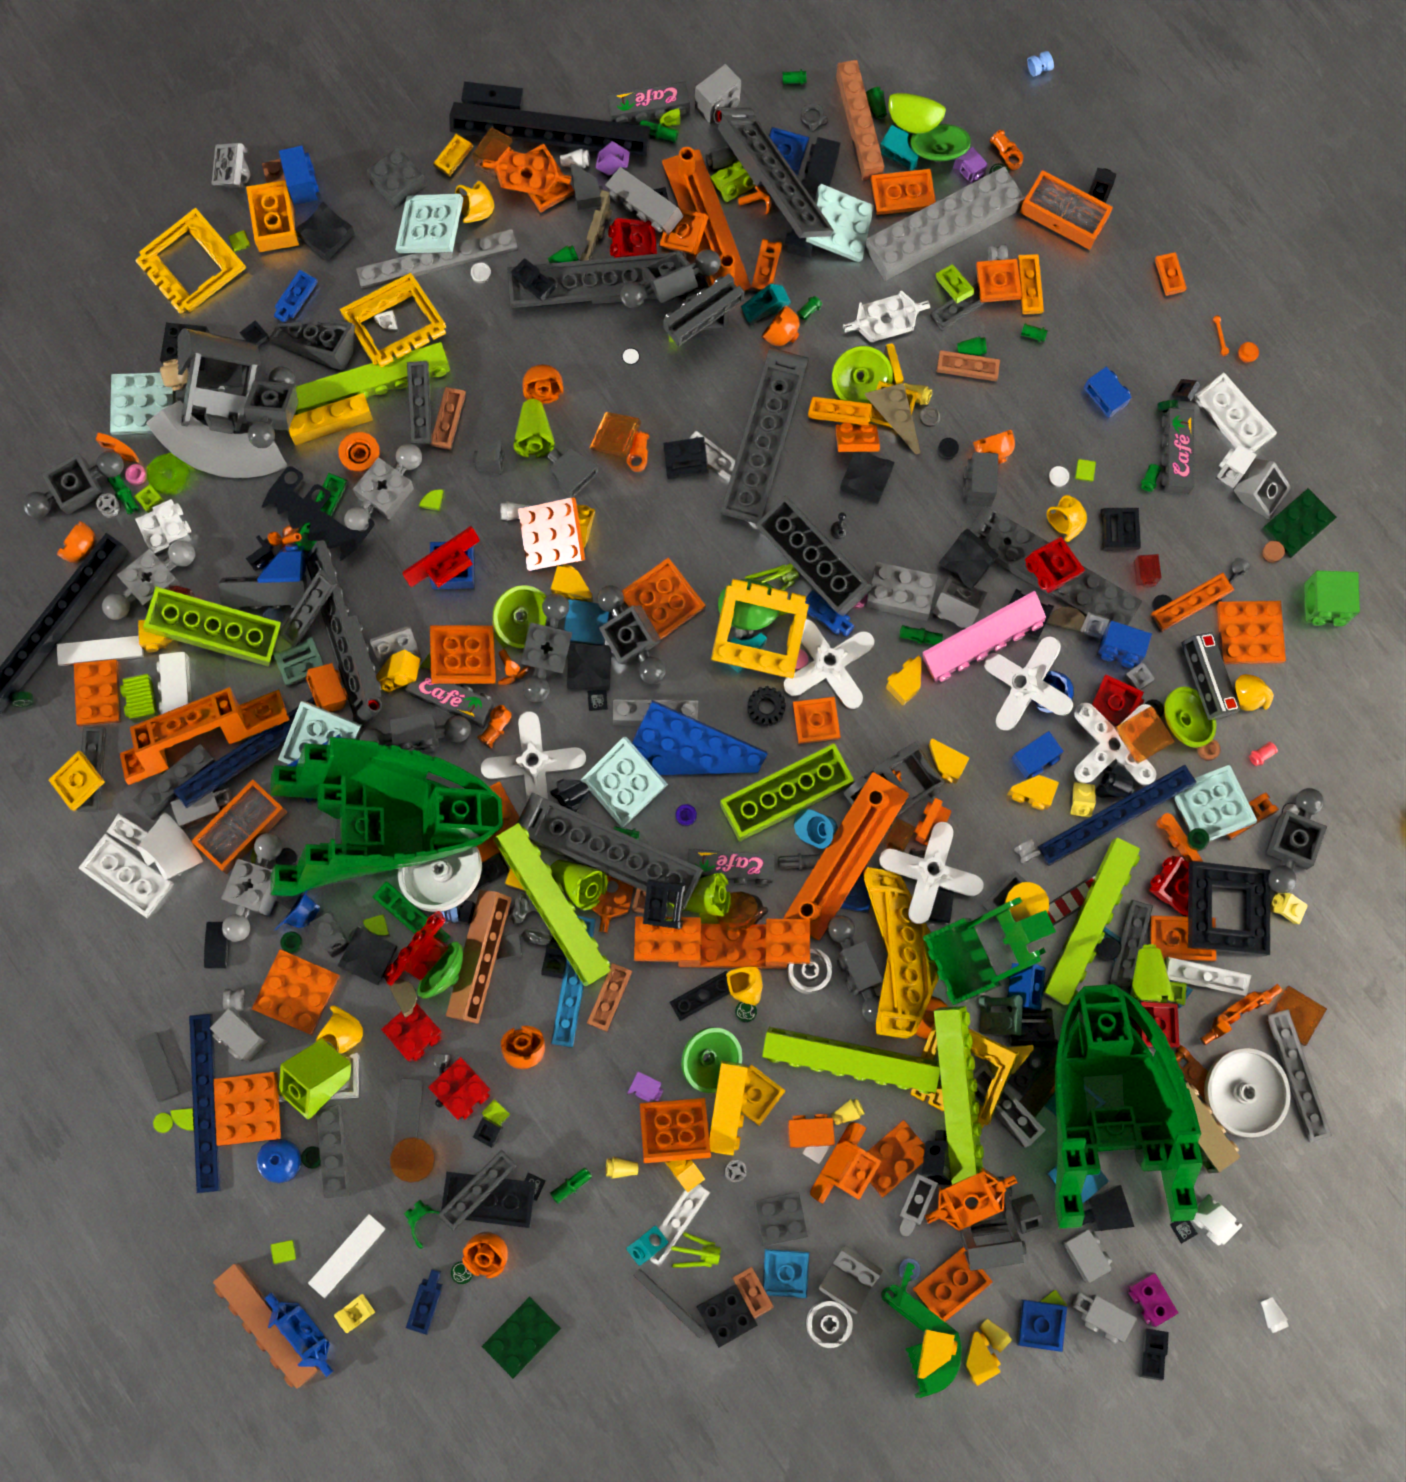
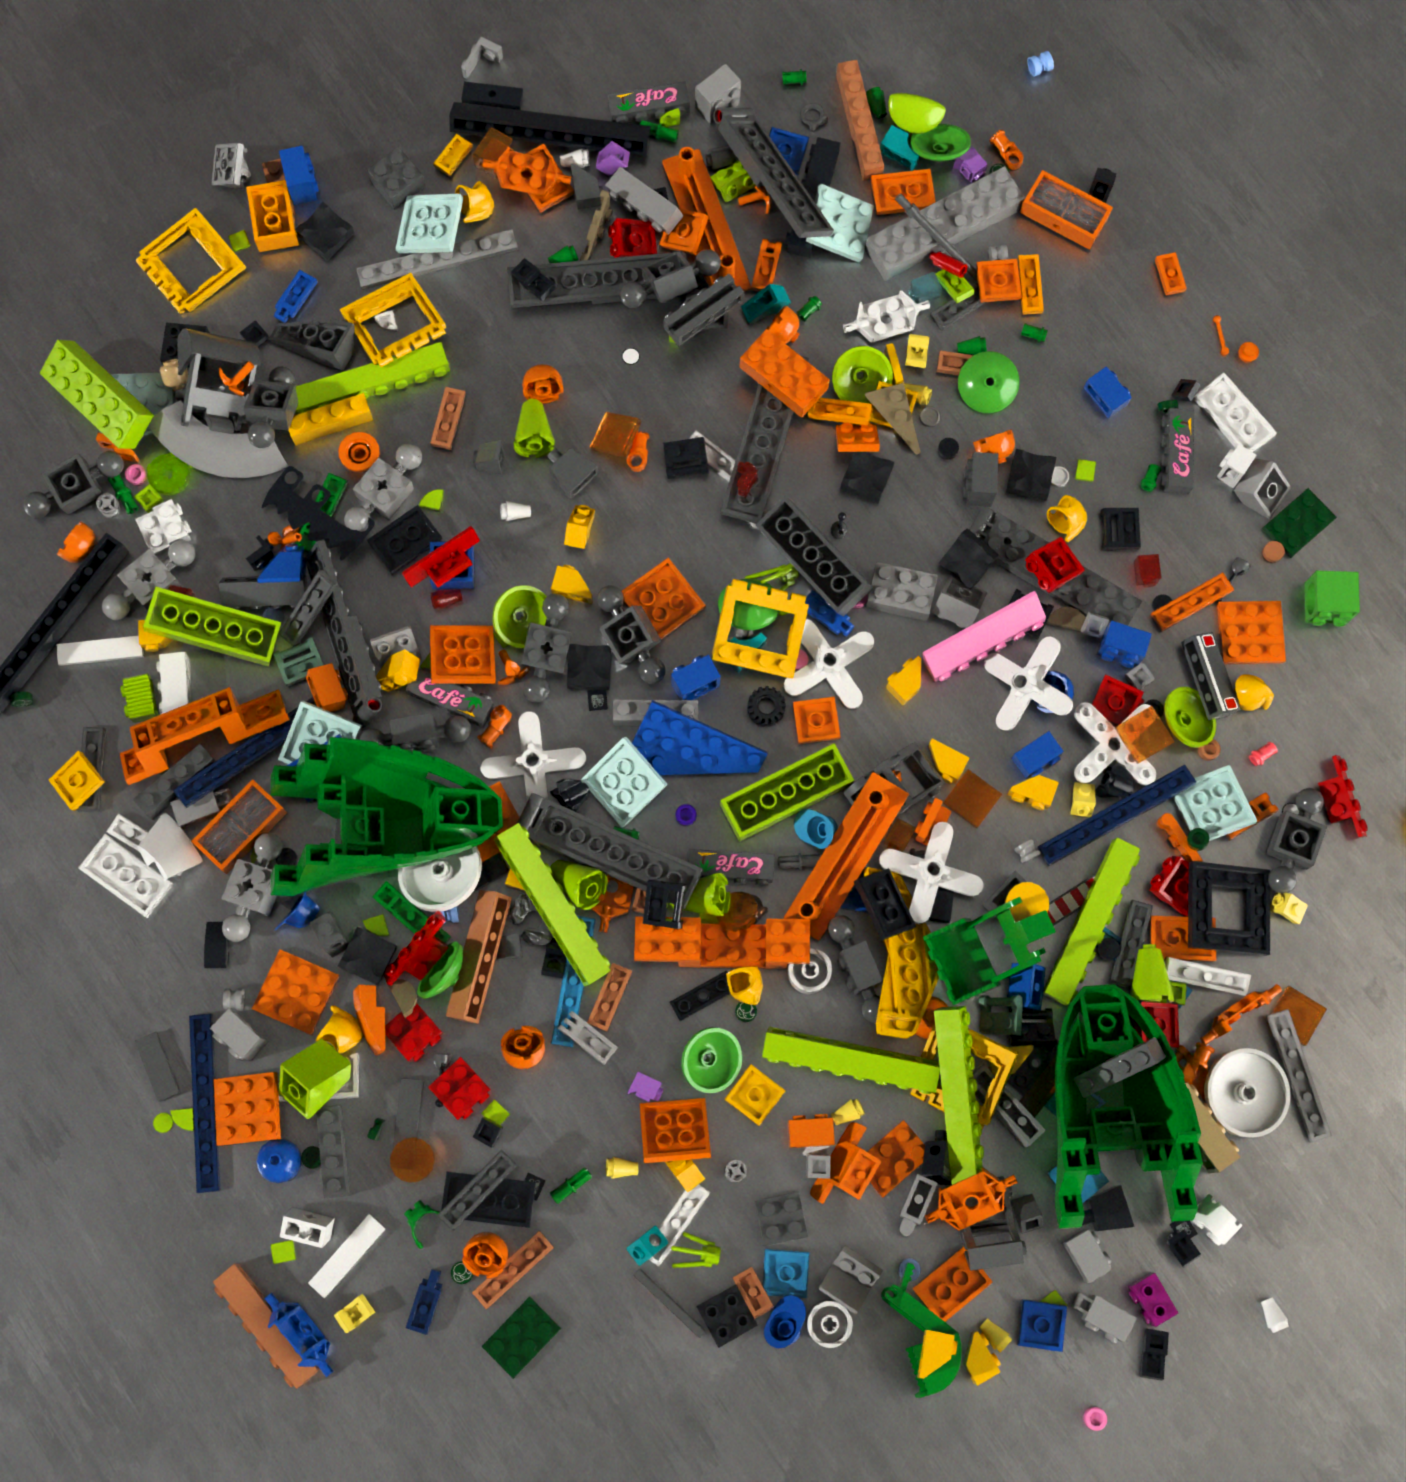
(96, 394): none -> lime brick
(97, 692): orange plate -> none
(236, 383): none -> orange plant
(291, 942): dark green tile -> none
(307, 1227): none -> white brick
(370, 1018): none -> orange slope
(375, 1132): none -> dark green tile
(404, 539): none -> black plate
(419, 402): dark grey tile -> none
(445, 598): none -> clear red cone
(466, 912): black plate -> none
(480, 272): white piece -> none
(483, 47): none -> light grey bracket
(514, 1270): none -> nougat plate
(551, 534): plate -> none
(584, 622): dark azure tile -> none
(588, 1038): none -> light grey hinge
(695, 679): none -> blue brick
(727, 1107): yellow brick -> none
(747, 480): none -> clear red bracket
(784, 373): none -> orange brick
(785, 1322): none -> blue piece
(818, 1165): none -> light grey panel
(885, 904): none -> black tile
(913, 211): none -> dark grey bar
(917, 351): none -> light yellow bracket
(920, 635): green pin -> none
(925, 288): none -> clear light blue brick
(948, 263): none -> red cylinder
(972, 798): none -> clear orange tile
(973, 383): none -> bright green dish
(1031, 475): none -> black brick
(1095, 1418): none -> bright pink tile
(1119, 1067): none -> dark grey brick
(1182, 1247): none -> black bracket
(1198, 1061): none -> orange connector
(1340, 798): none -> red bracket

